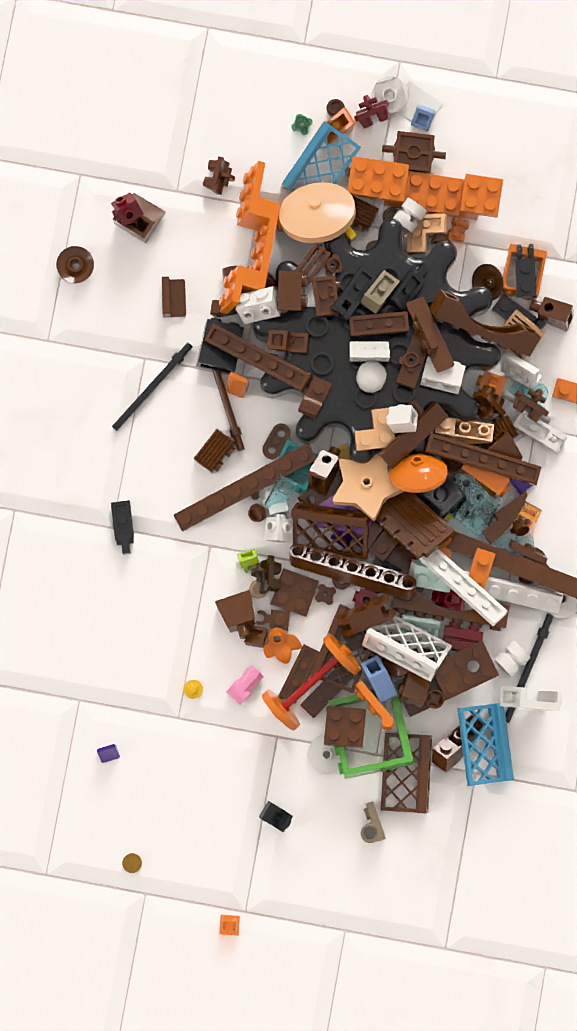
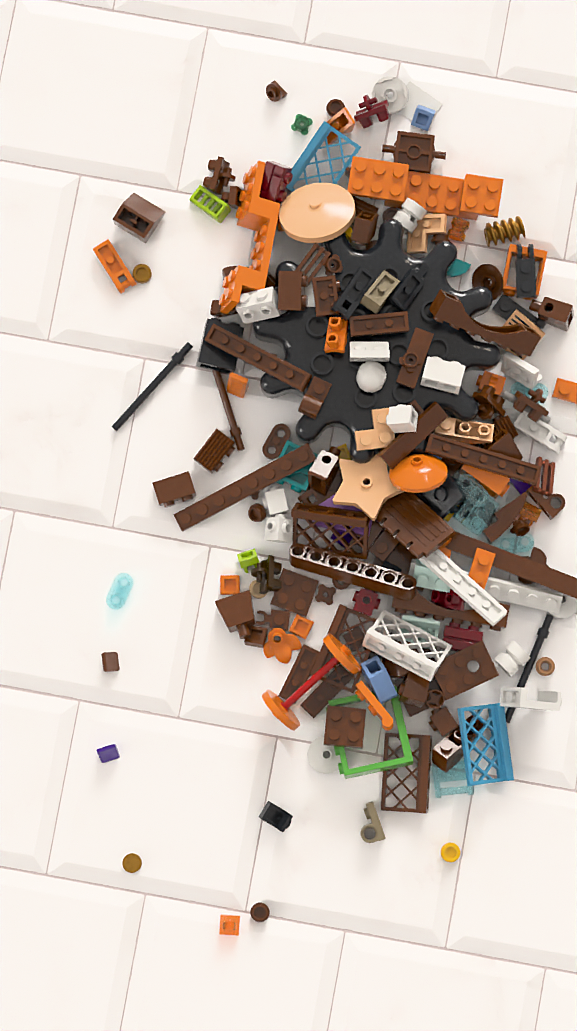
(74, 255): reddish brown dish -> none
(110, 661): none -> reddish brown slope
(114, 265): none -> orange plate
(120, 591): none -> clear light blue plate
(123, 525): black hinge -> none
(126, 209): dark red brick -> none
(142, 273): none -> pearl gold tile
(173, 297): reddish brown panel -> none
(174, 489): none -> reddish brown brick
(193, 689): yellow tile -> none
(219, 212): none -> lime slope
(229, 584): none -> orange tile
(232, 197): none -> reddish brown tile
(242, 688): bright pink piece -> none
(259, 912): none -> reddish brown plate
(275, 91): none -> reddish brown plate
(275, 181): none -> dark red brick
(281, 490): clear light blue tile -> none
(288, 341): reddish brown slope -> none
(301, 626): none -> orange tile
(336, 335): none -> orange hips
(364, 227): none -> reddish brown brick
(365, 616): reddish brown piece -> none
(430, 335): reddish brown bracket -> none
(442, 721): none -> reddish brown brick
(450, 852): none -> yellow tile
(454, 774): none -> clear light blue plate
(459, 268): none -> teal tile
(504, 230): none -> pearl gold piece
(528, 550): reddish brown plate -> none
(545, 504): none -> reddish brown plate
(547, 477): none -> copper tile
(551, 666): none -> medium nougat plate

